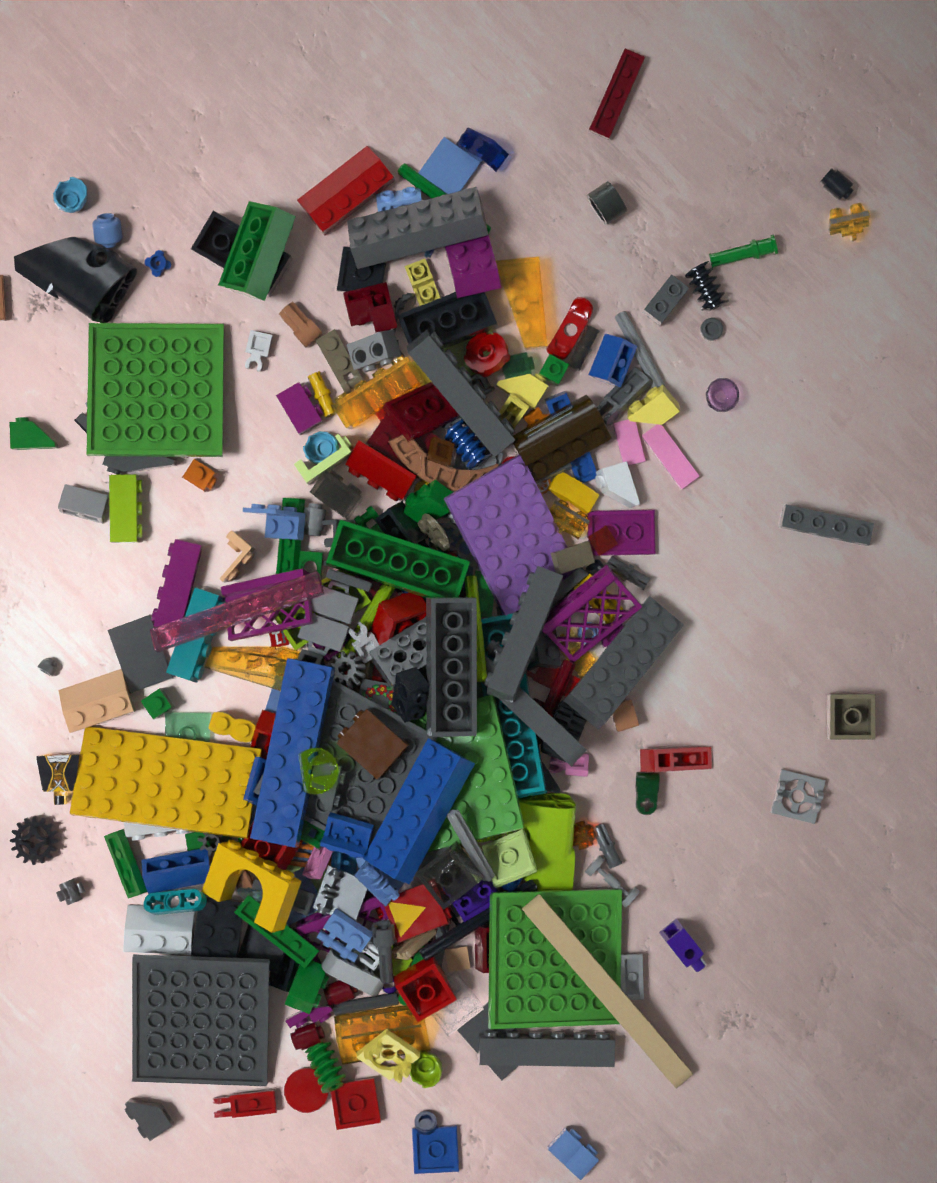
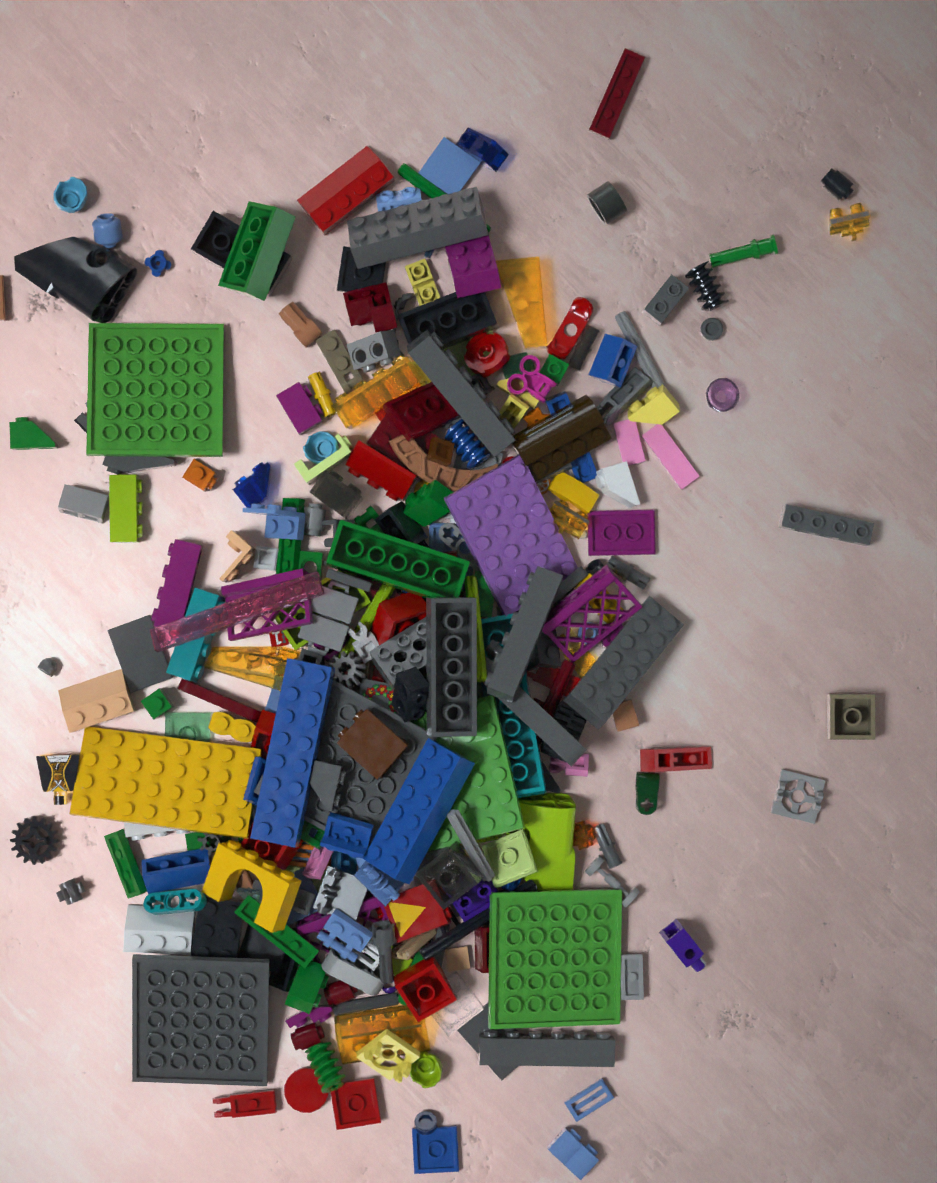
(150, 1116): dark grey slope -> none
(219, 700): none -> dark red beam
(255, 487): none -> clear blue slope
(258, 346): white plate -> none
(265, 558): none -> white tile
(305, 765): clear neon green piece -> none
(436, 533): dark tan dish -> none
(532, 381): none -> dark pink piece
(572, 557): dark tan tile -> none
(582, 1093): none -> medium blue tile
(602, 540): clear red plate -> none
(607, 991): tan beam -> none

